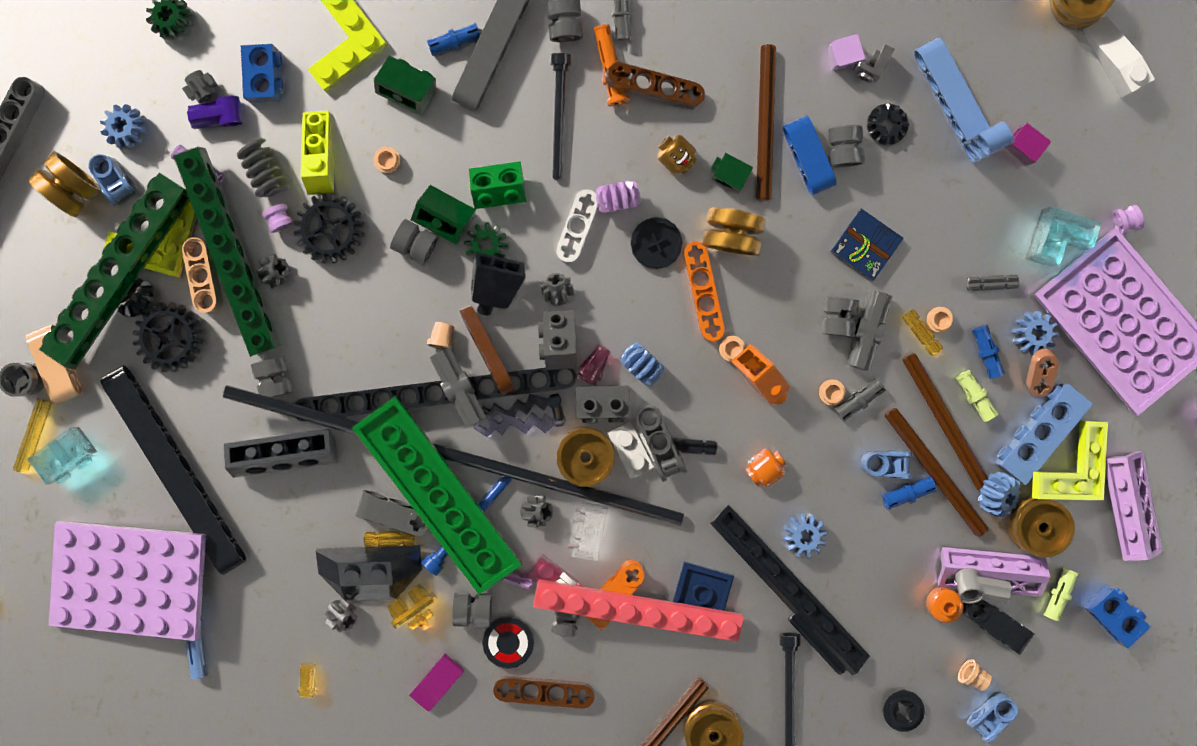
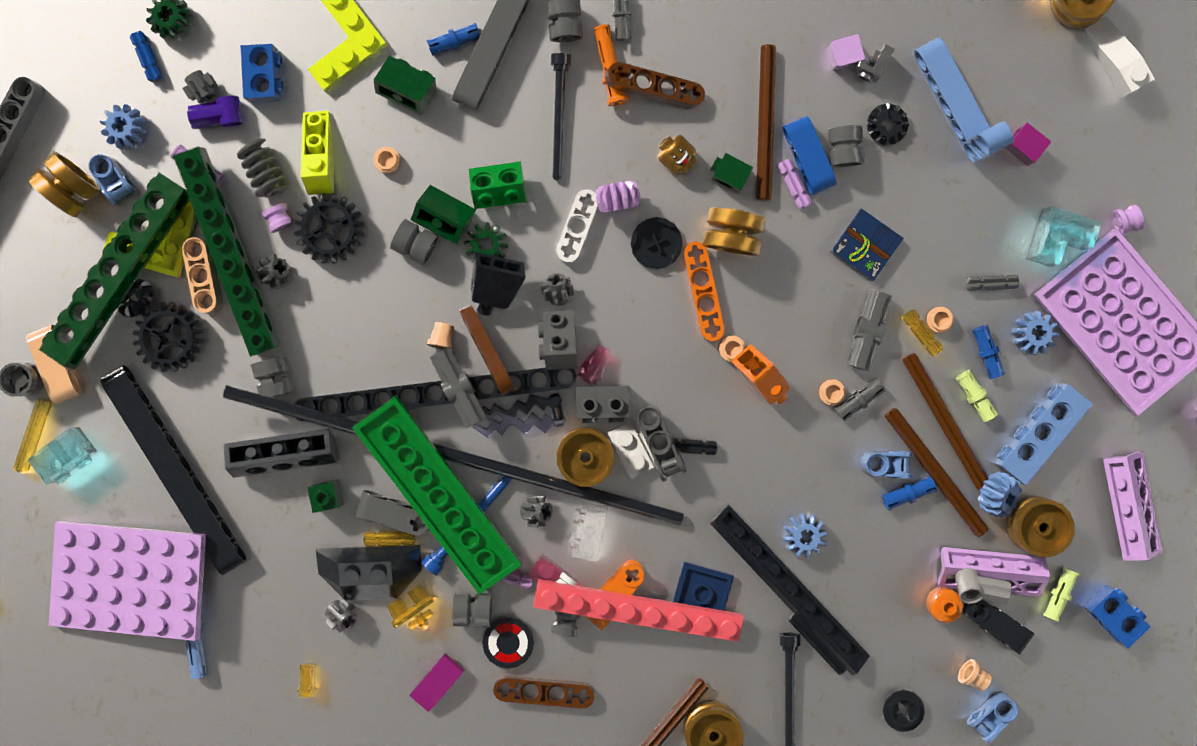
(145, 56): none -> blue axle
(325, 496): none -> dark green brick
(642, 364): medium blue gear -> none
(766, 468): orange head -> none
(794, 184): none -> lavender axle
(841, 326): dark grey wheel -> none
(1047, 373): nougat beam -> none
(1091, 466): neon yellow plate -> none

